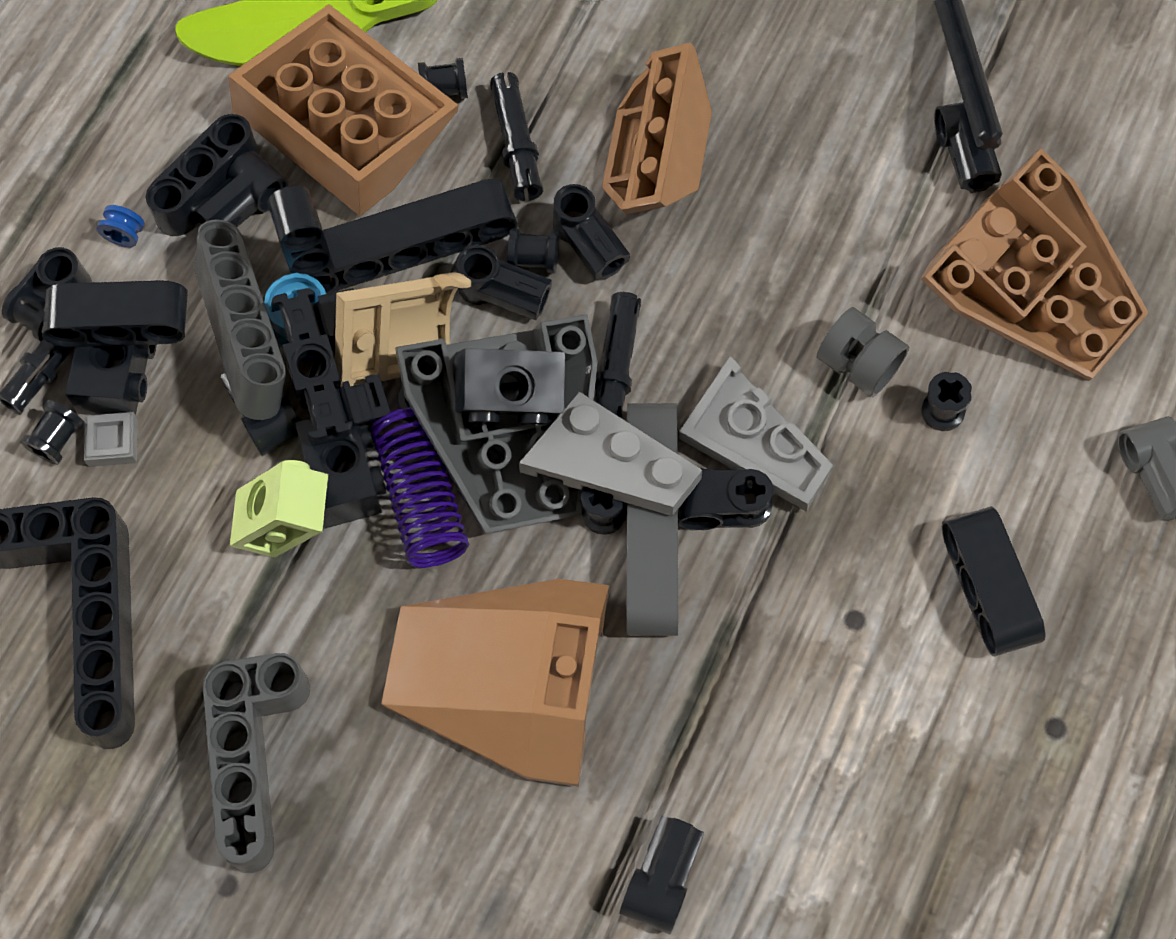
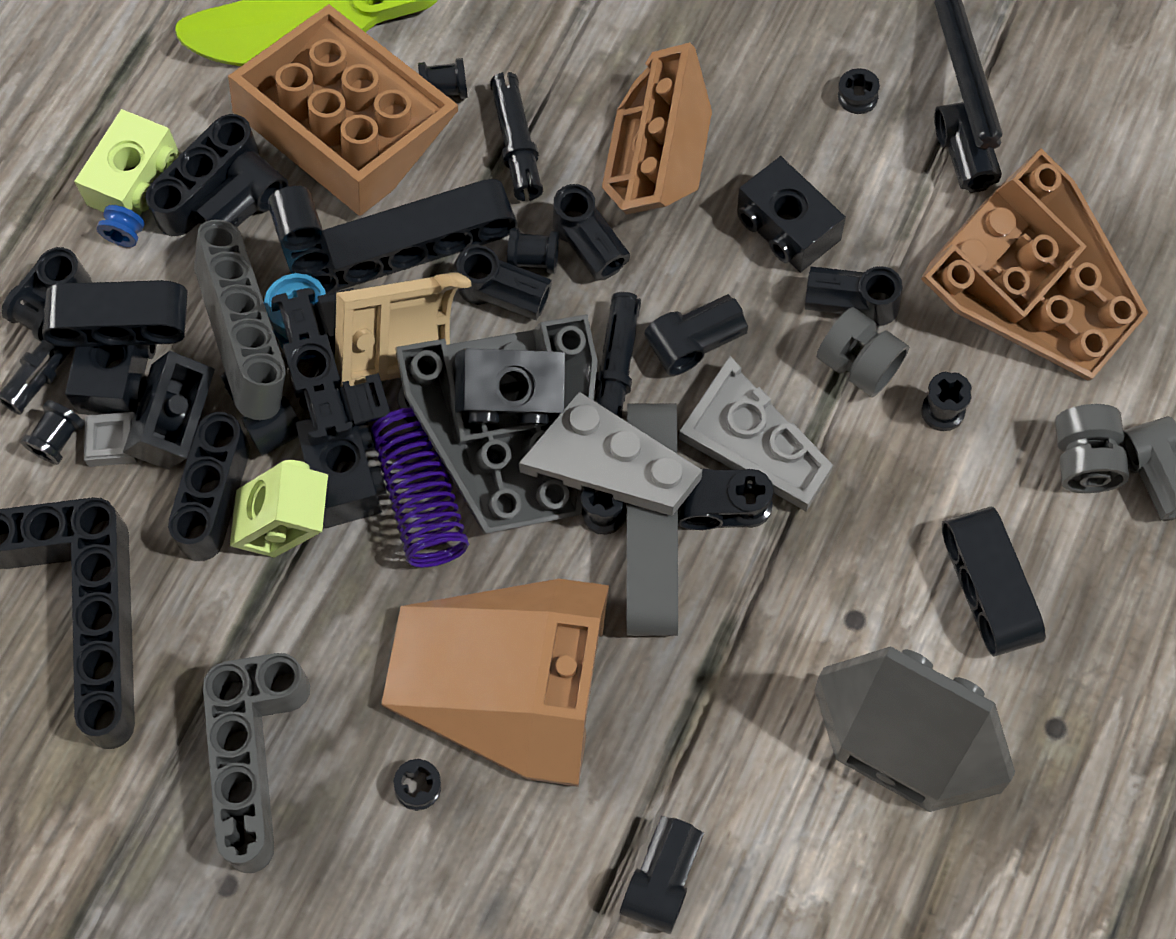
(126, 144): none -> yellowish green brick
(169, 410): none -> black brick
(204, 465): none -> black beam
(411, 770): none -> black bush
(684, 339): none -> black piece
(781, 191): none -> black brick
(841, 289): none -> black piece
(862, 103): none -> black bush
(914, 728): none -> dark grey wedge
(1091, 448): none -> dark grey wheel

